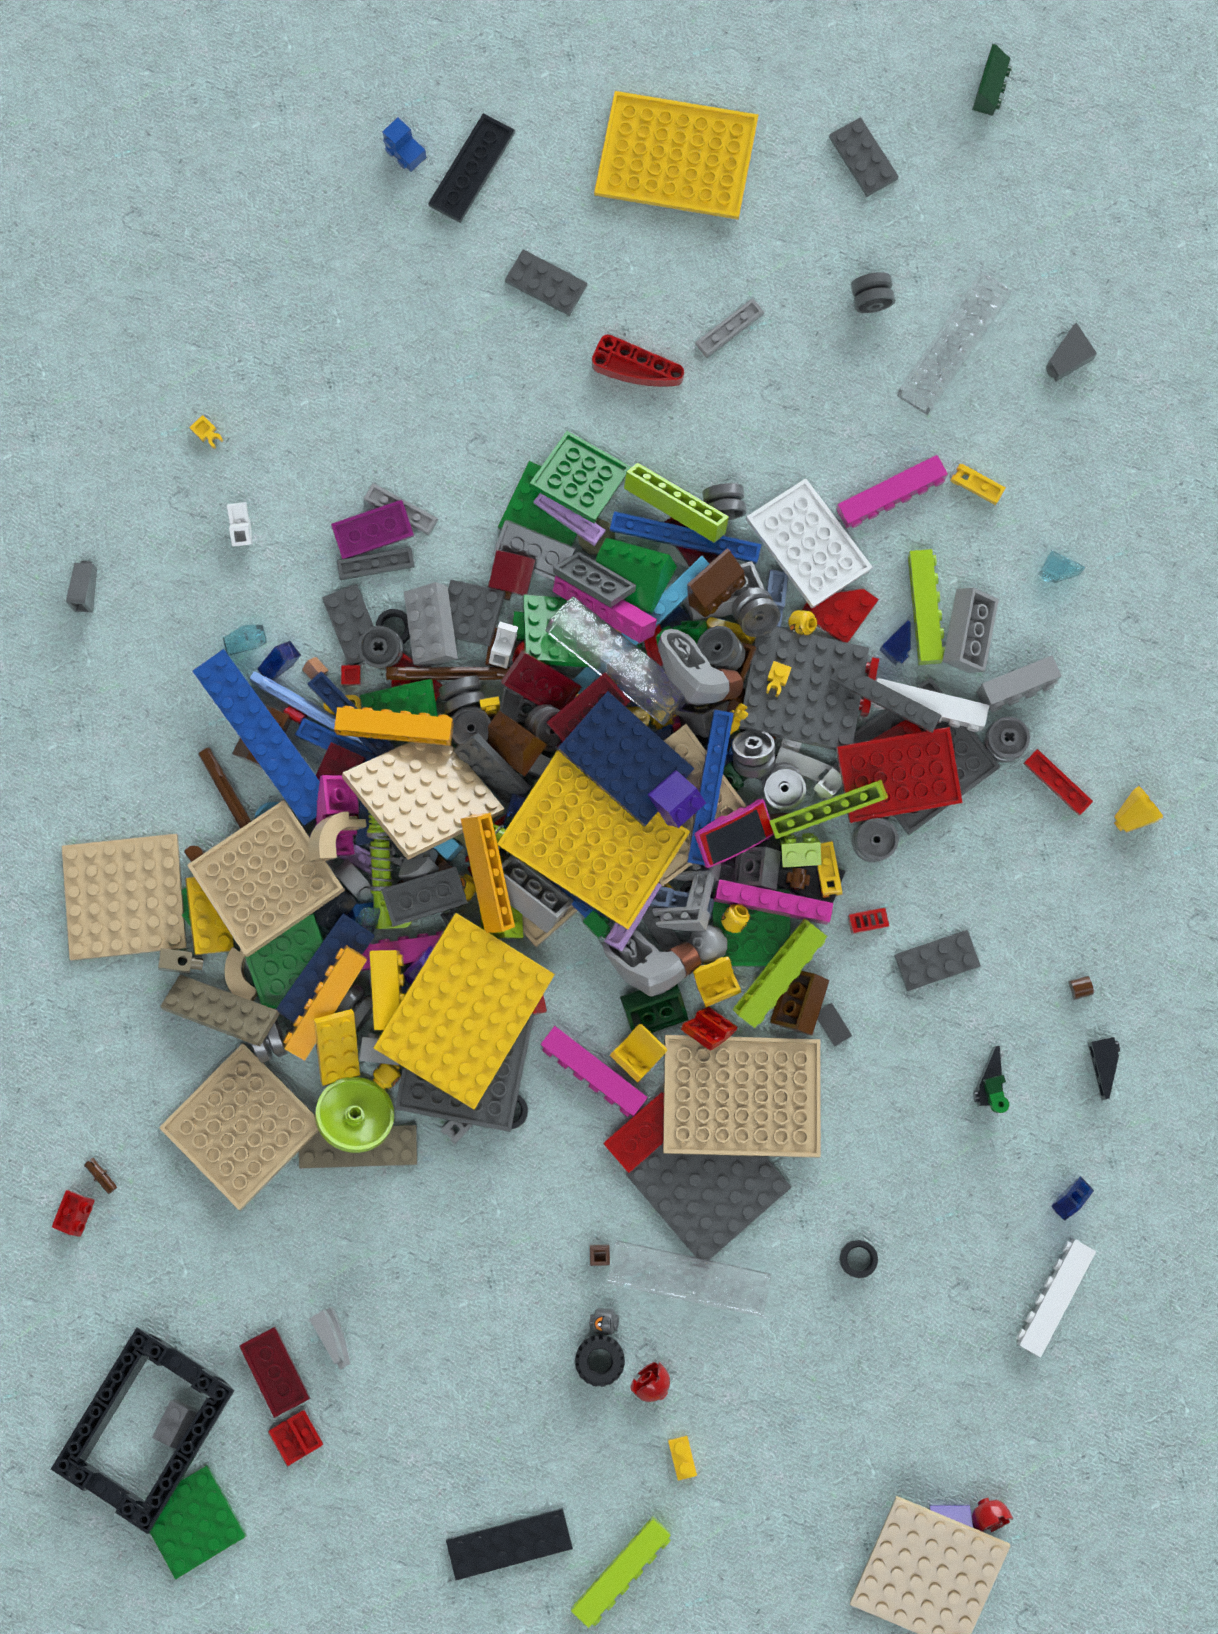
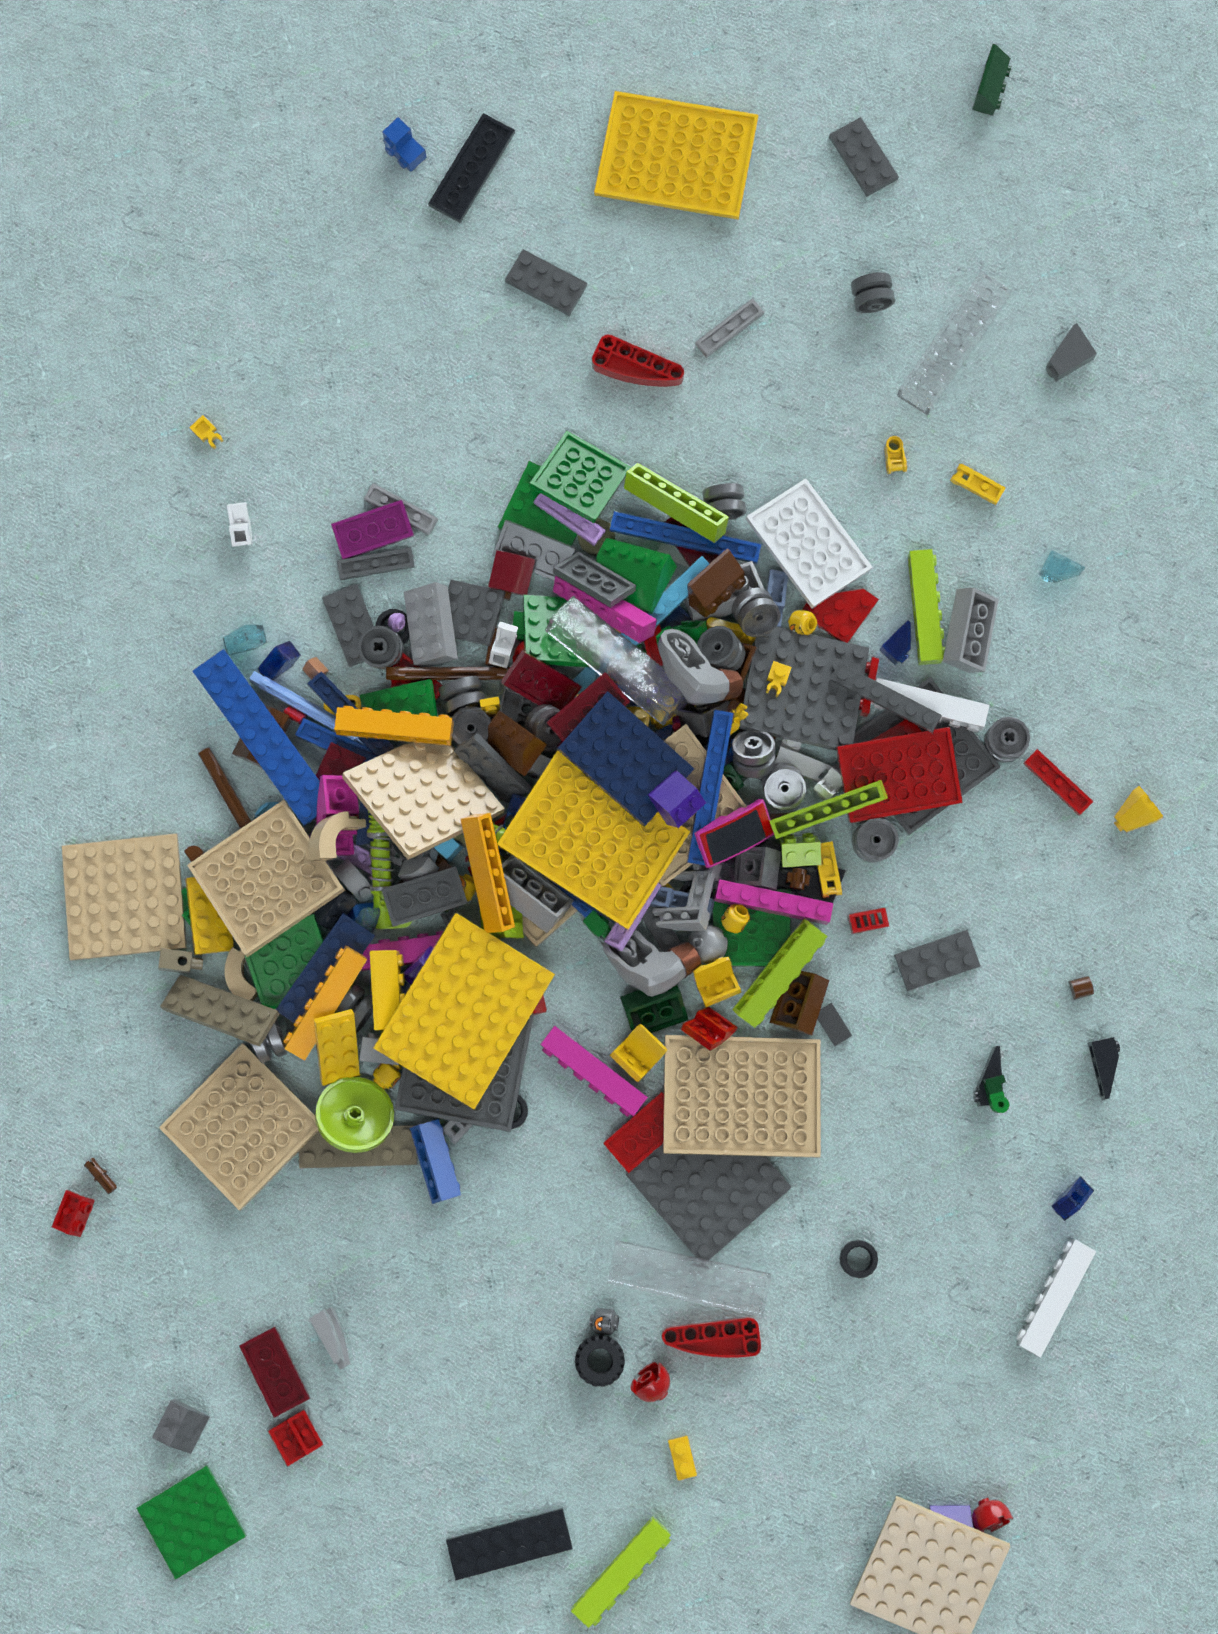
(72, 1459): black slope -> none
(82, 587): dark grey slope -> none
(350, 675): red plate -> none
(396, 622): none -> lavender plate
(435, 1161): none -> brick
(599, 1255): reddish brown brick -> none
(720, 1343): none -> red beam
(892, 491): dark pink brick -> none
(895, 459): none -> yellow piece
(1019, 683): light grey brick -> none

